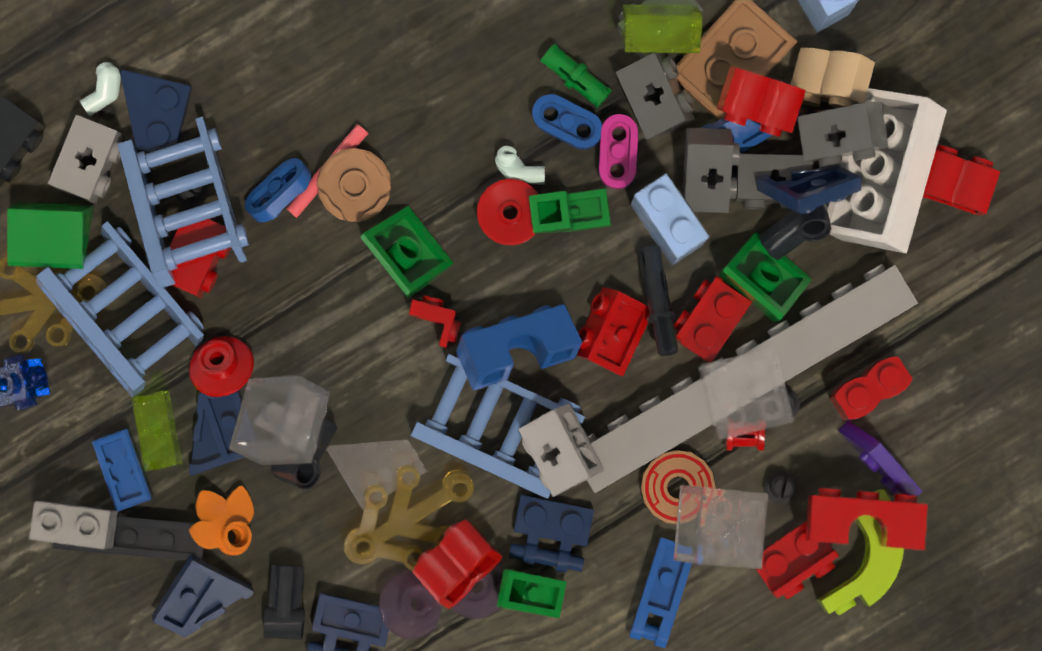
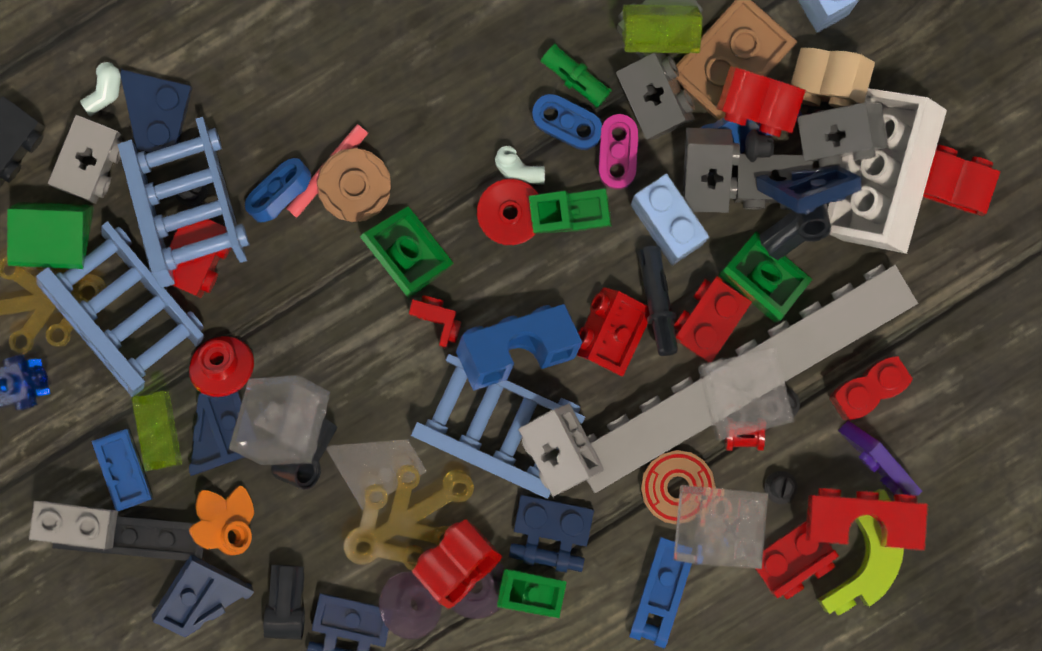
(758, 145): none -> black piece

